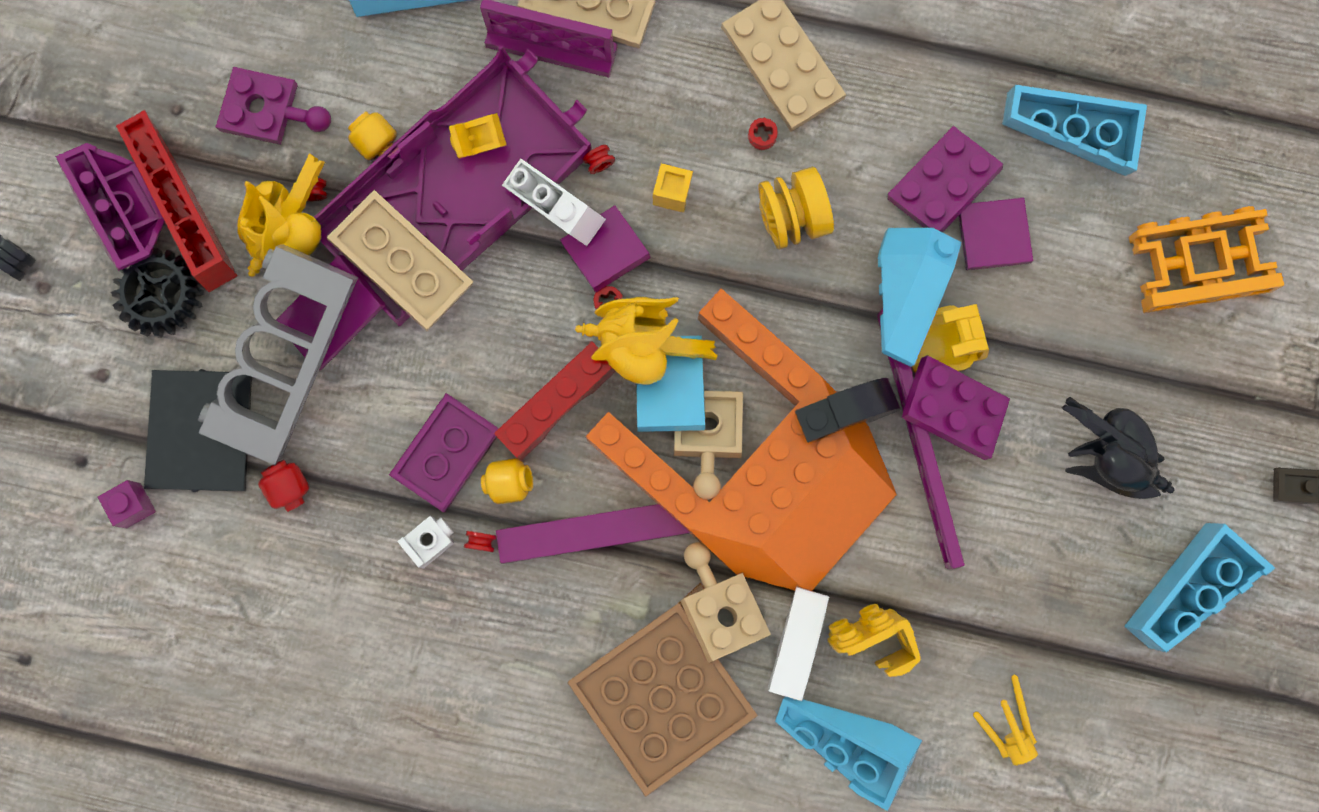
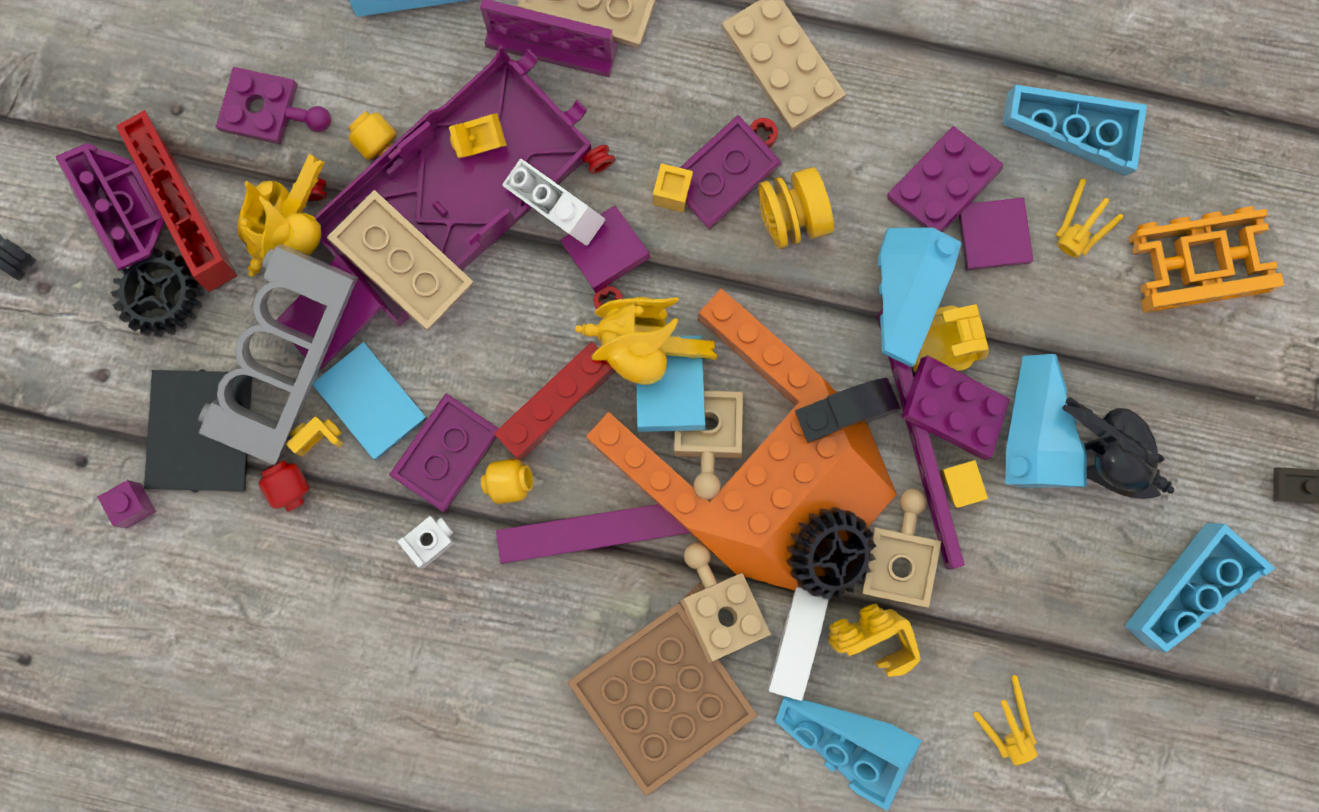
(308, 435): none -> yellow bracket
(369, 401): none -> medium azure tile
(479, 541): red bush -> none
(727, 171): none -> magenta tile
(821, 546): none -> black gear
(918, 551): none -> tan plate
(964, 484): none -> yellow panel
(1043, 437): none -> medium azure wedge
(1076, 239): none -> yellow plant

